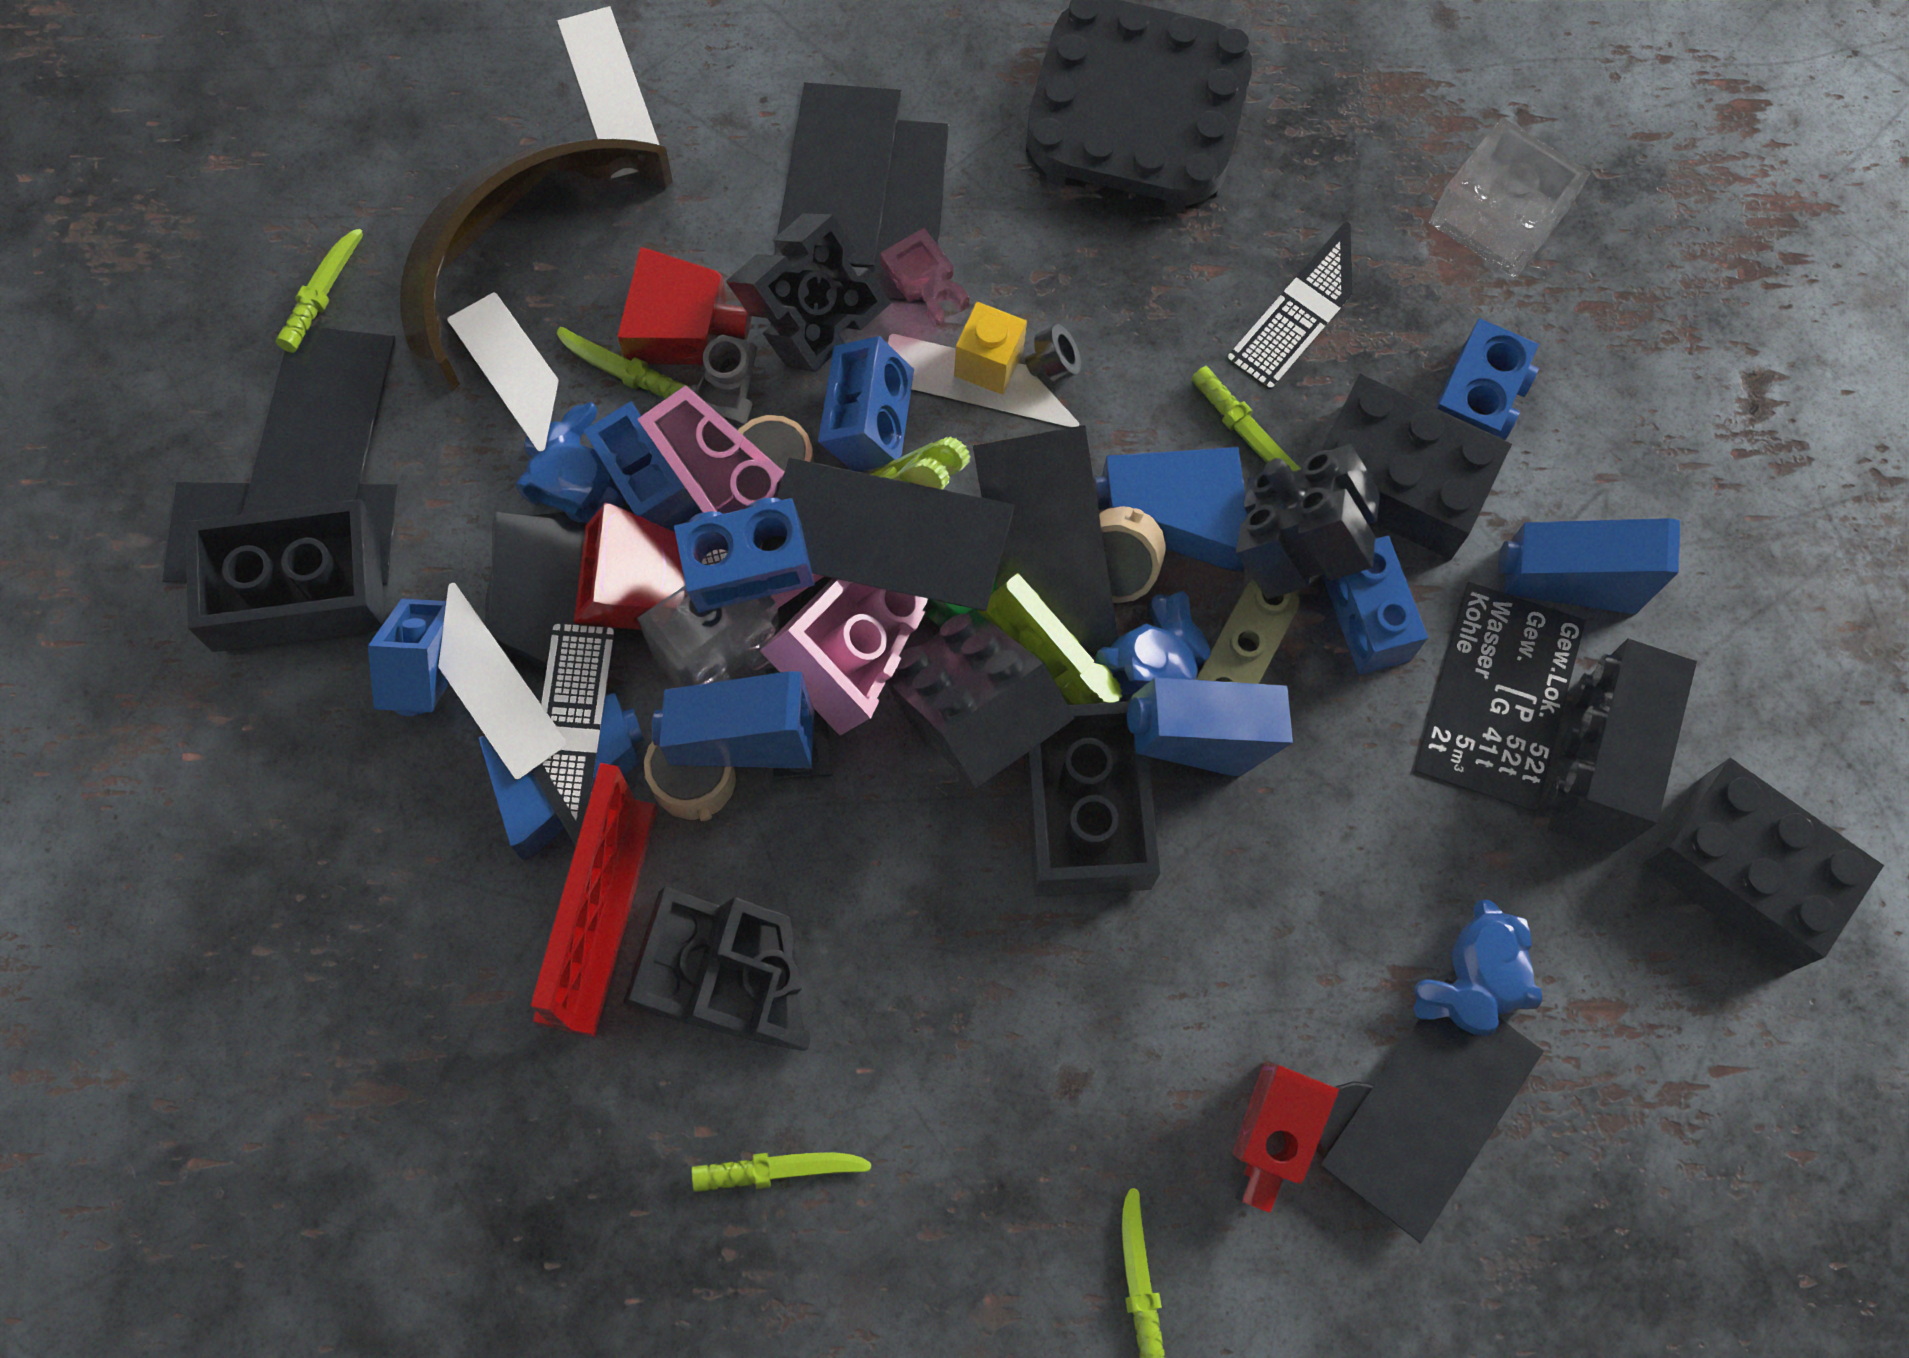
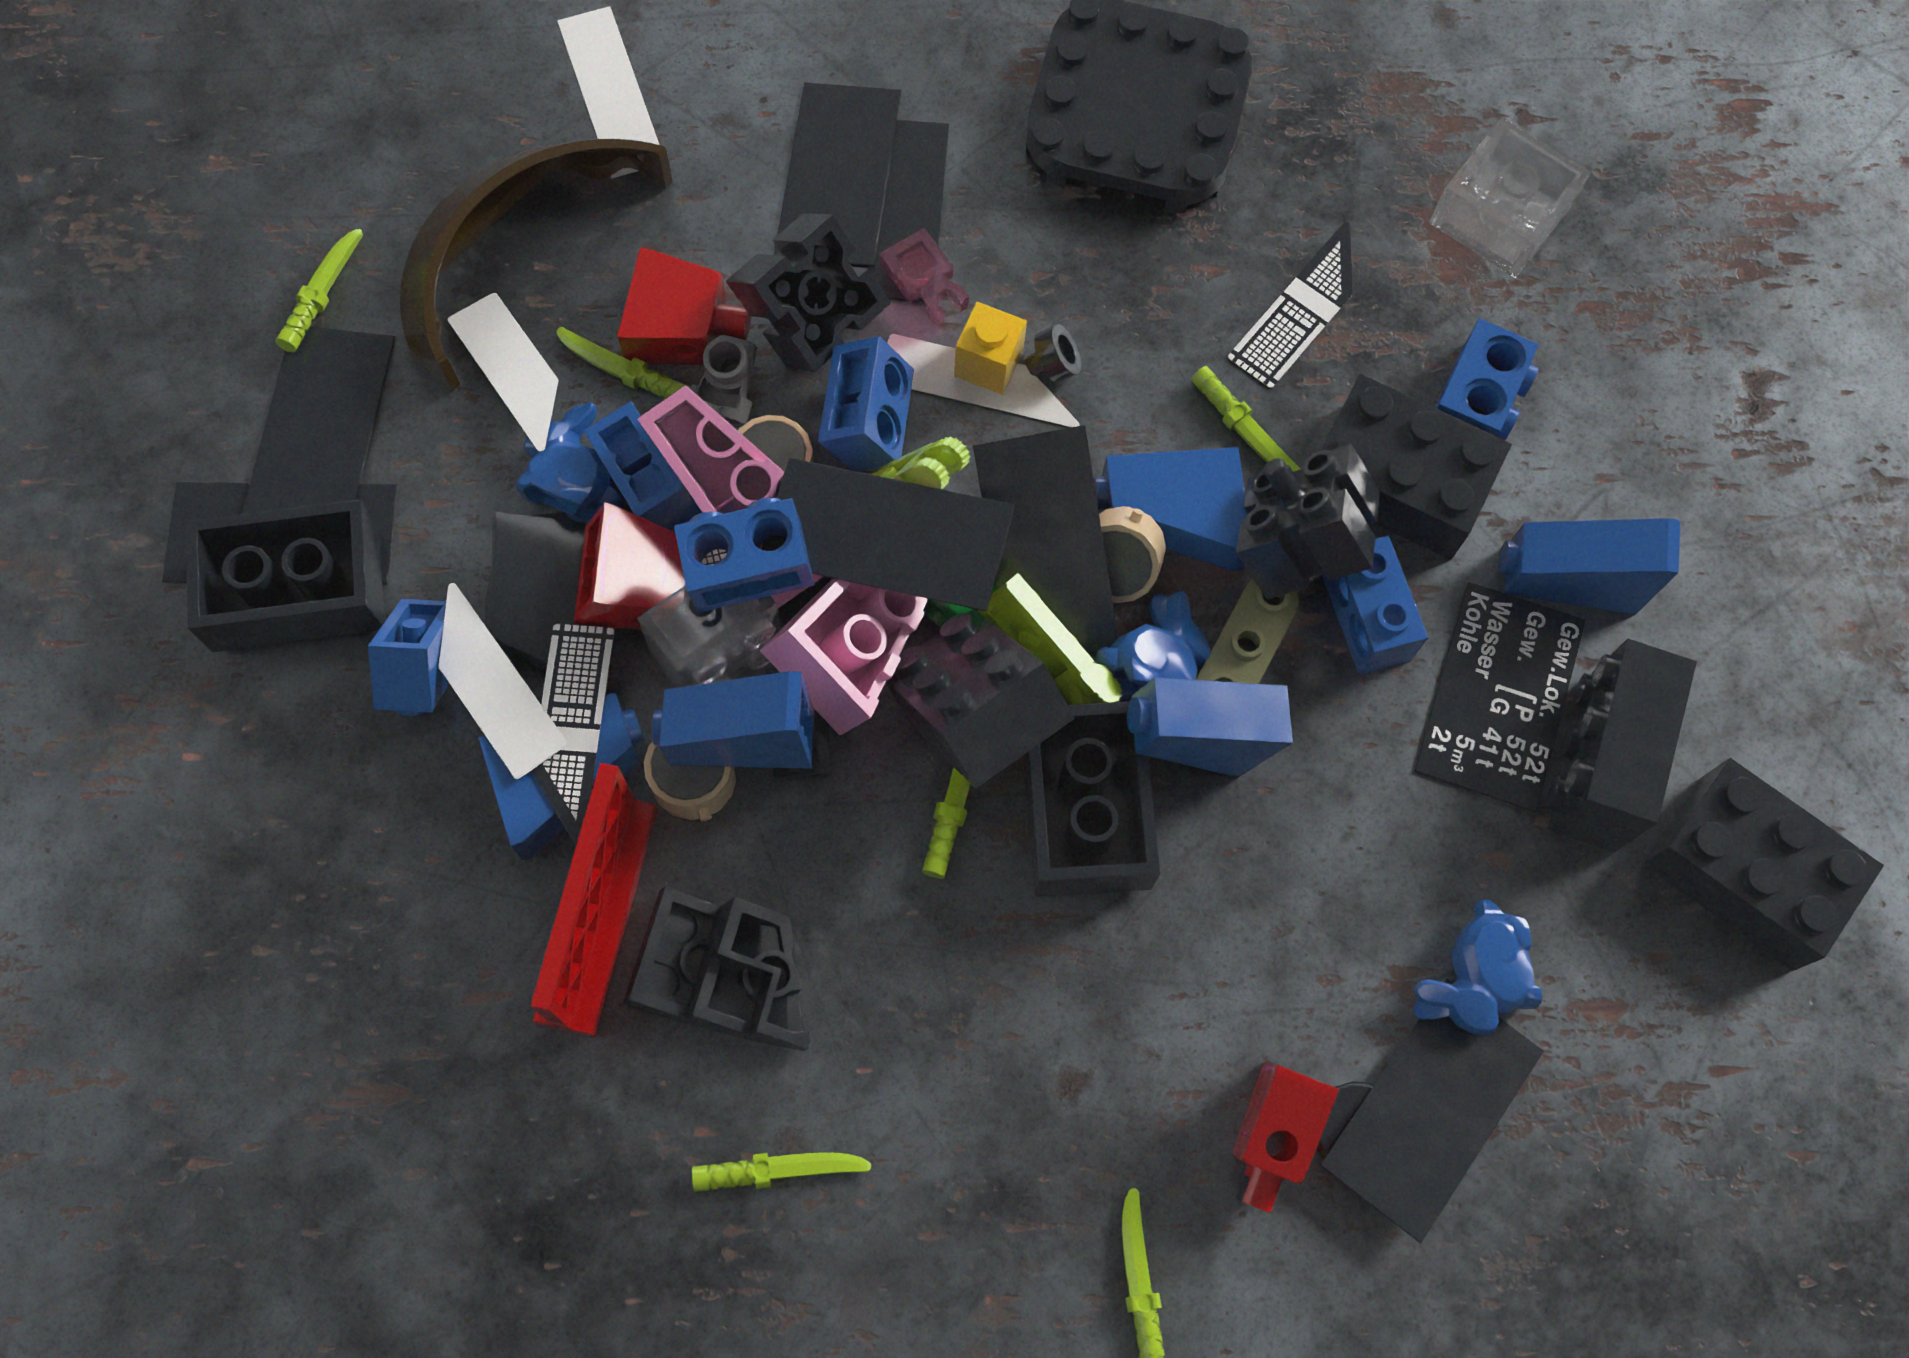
(949, 816): none -> lime piece

